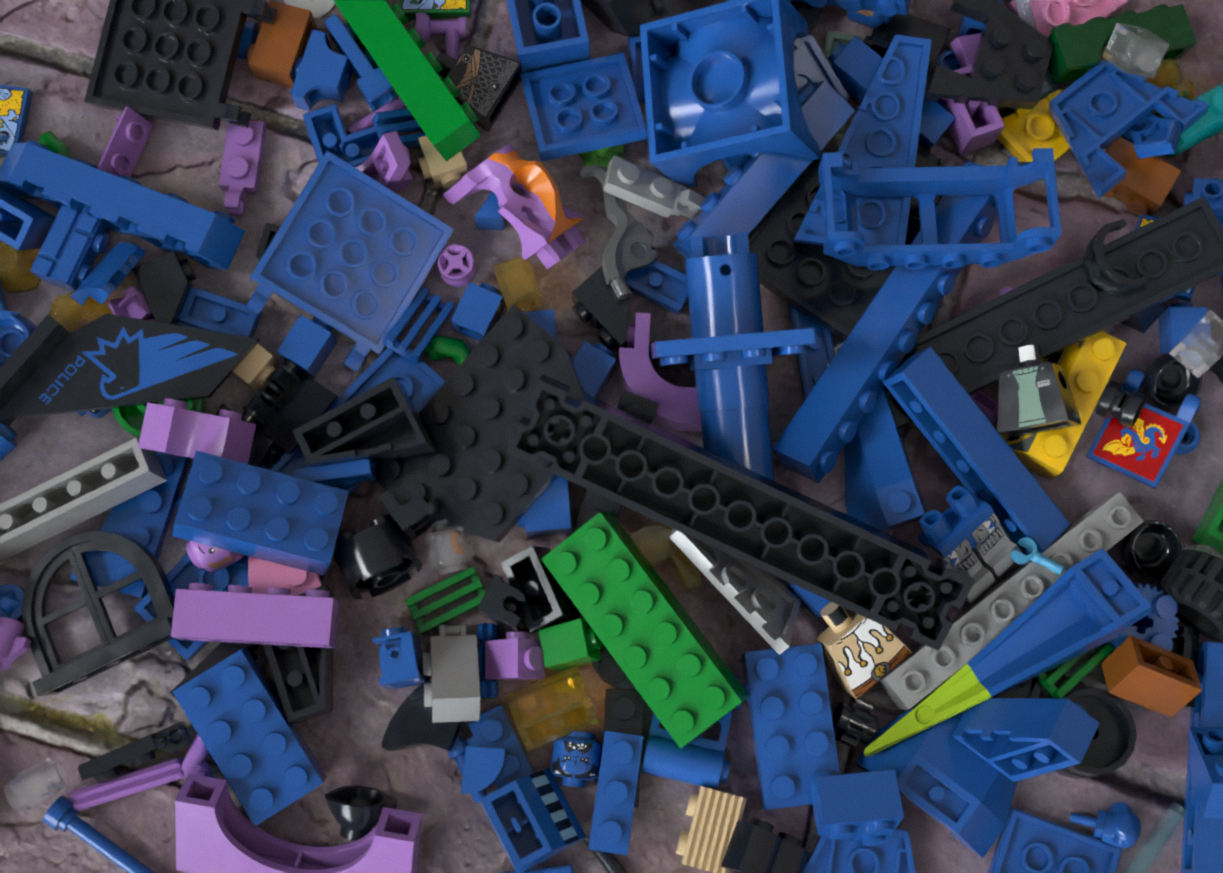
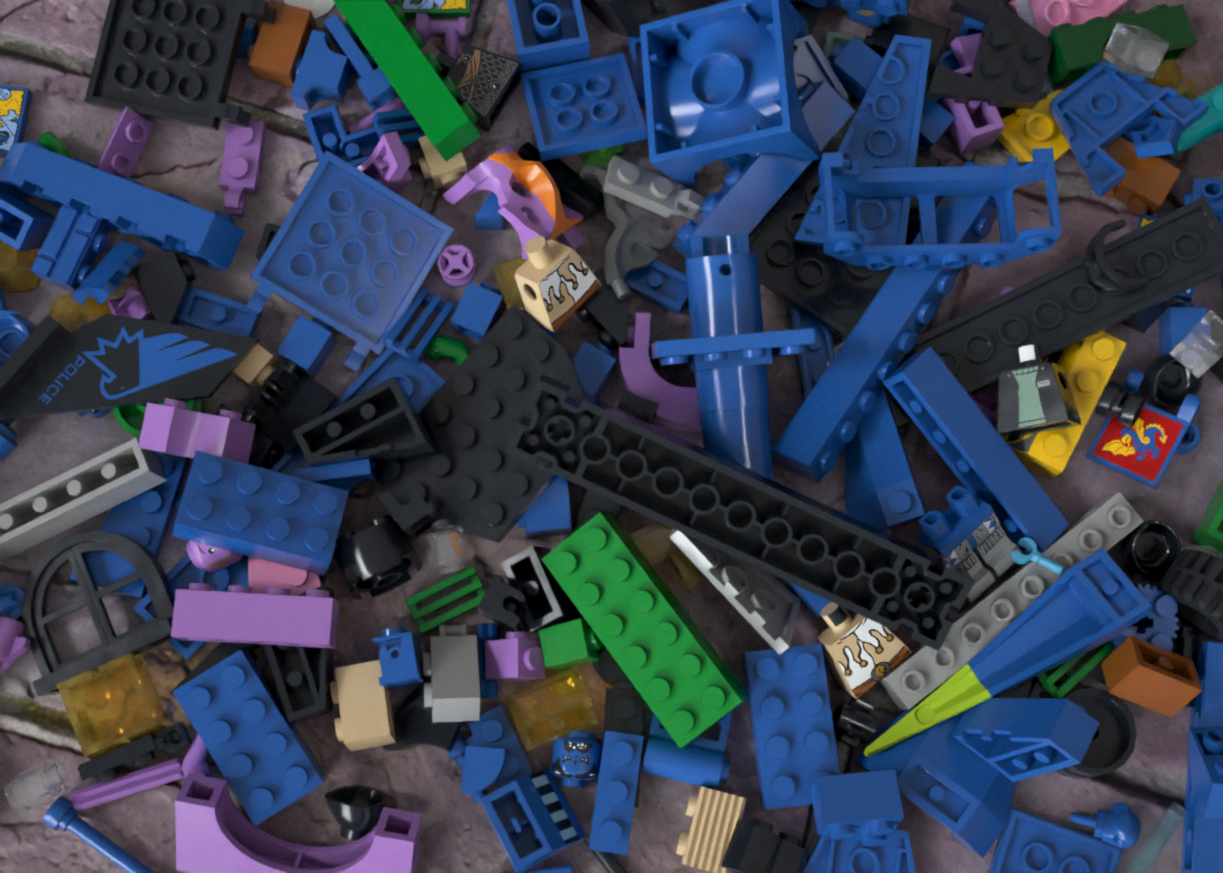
(115, 708): none -> clear yellow piece
(363, 707): none -> tan brick
(553, 282): none -> tan torso
(573, 190): none -> black hinge

